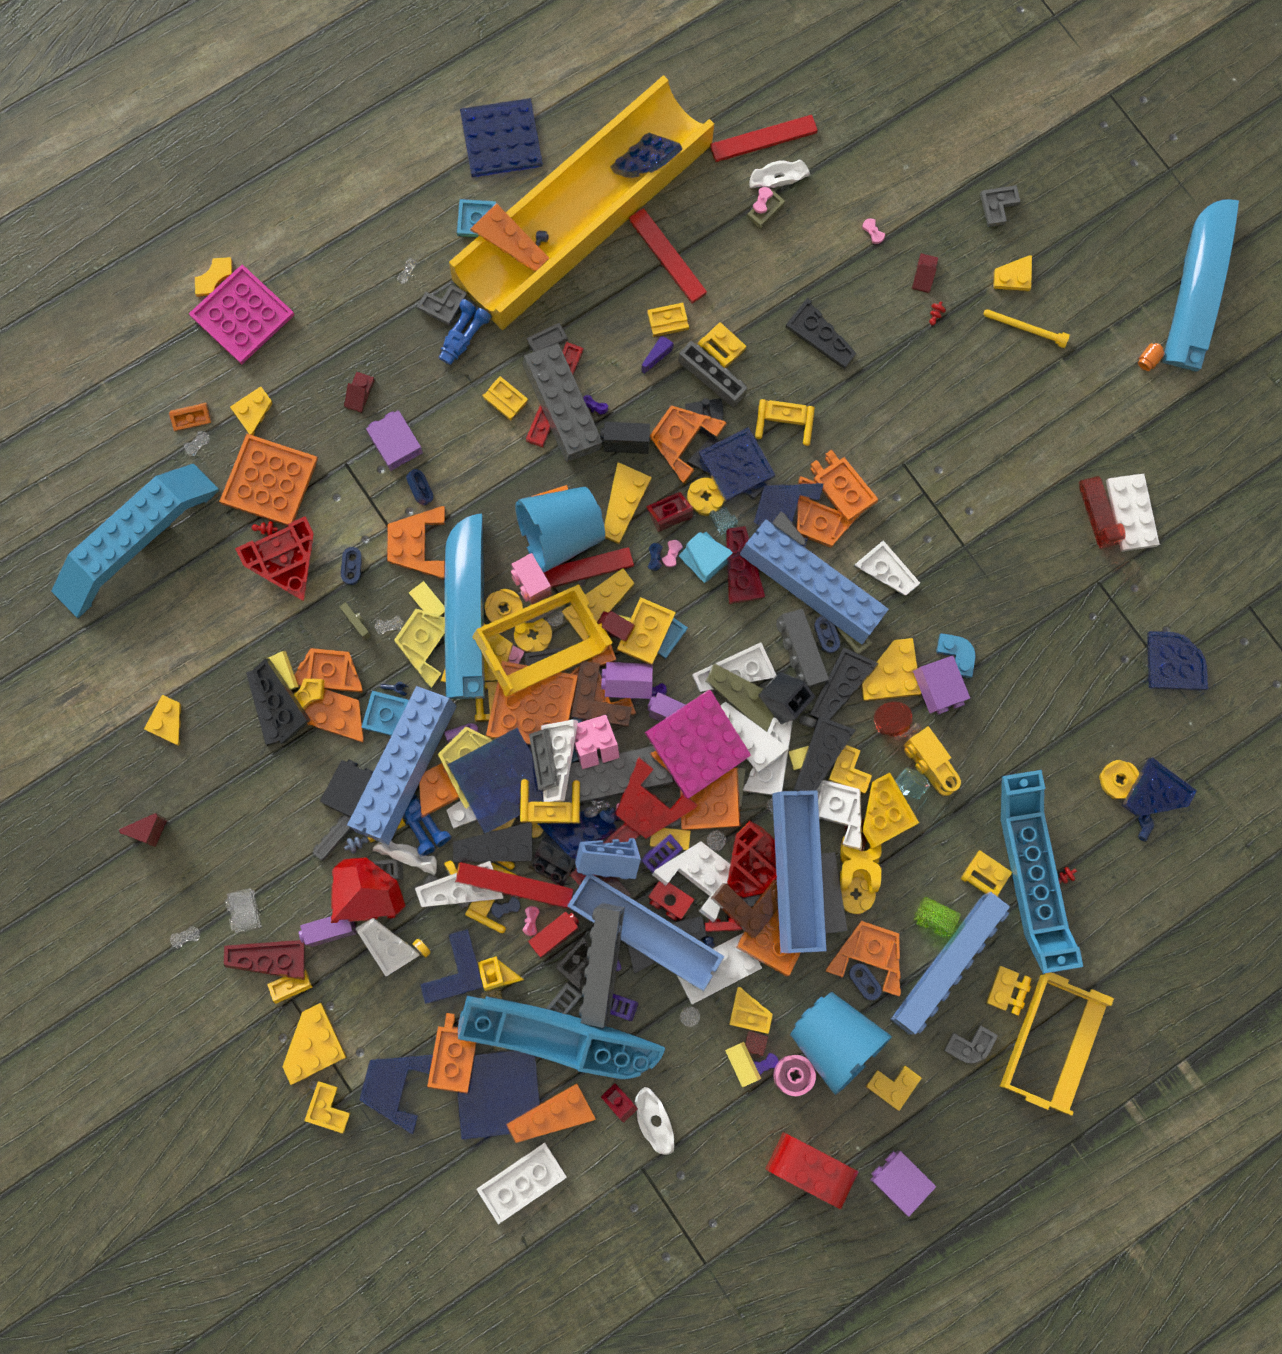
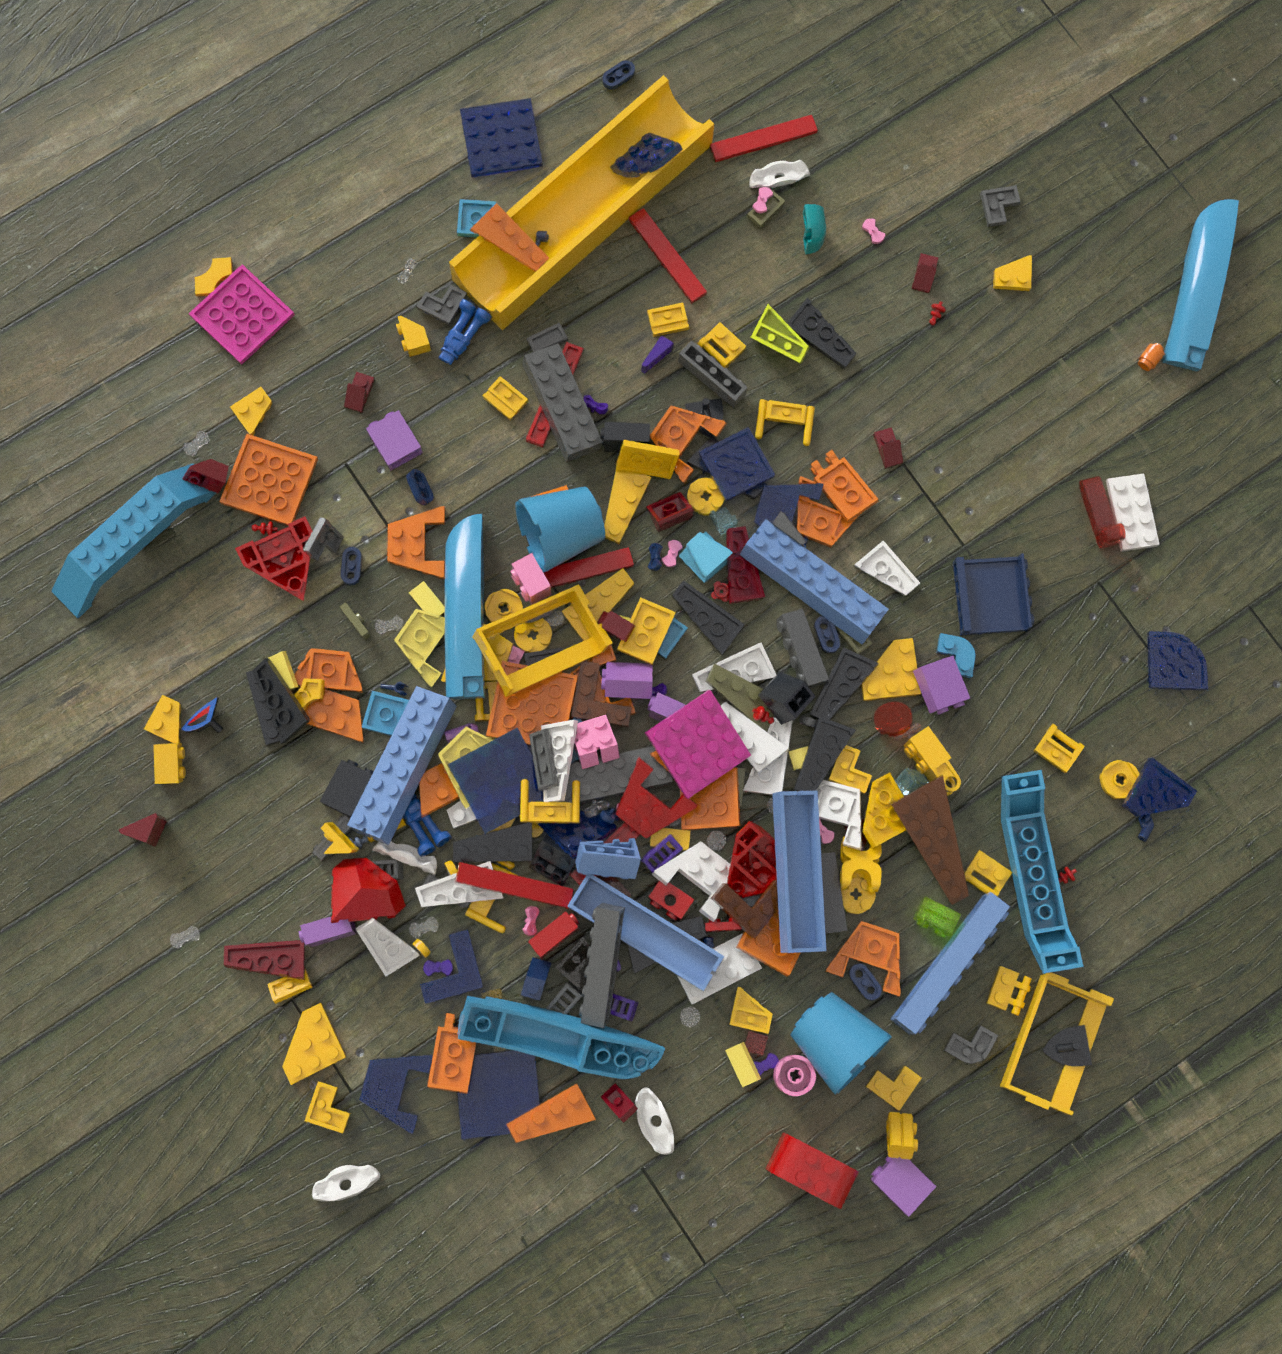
(169, 763): none -> yellow brick
(190, 416): orange slope -> none
(203, 719): none -> shield
(207, 474): none -> dark red slope
(243, 911): clear brick -> none
(323, 536): none -> dark grey plate
(341, 842): none -> yellow slope
(360, 1177): none -> white piece
(414, 336): none -> yellow slope
(417, 929): none -> clear piece
(431, 967): none -> dark purple piece
(496, 974): yellow slope -> none
(499, 910): dark blue piece -> none
(521, 1183): white plate -> none
(536, 979): none -> dark blue slope
(617, 75): none -> dark blue plate
(647, 459): none -> yellow plate
(711, 619): none -> black wing
(717, 595): none -> red plate
(762, 715): none -> red hair
(779, 336): none -> neon yellow wedge
(814, 227): none -> teal brick
(826, 835): none -> bright pink piece
(888, 447): none -> dark red slope
(900, 1135): none -> yellow brick
(932, 829): none -> reddish brown wing
(992, 595): none -> dark blue panel
(1055, 753): none -> yellow plate
(1060, 339): yellow piece -> none
(1069, 1047): none -> black shield

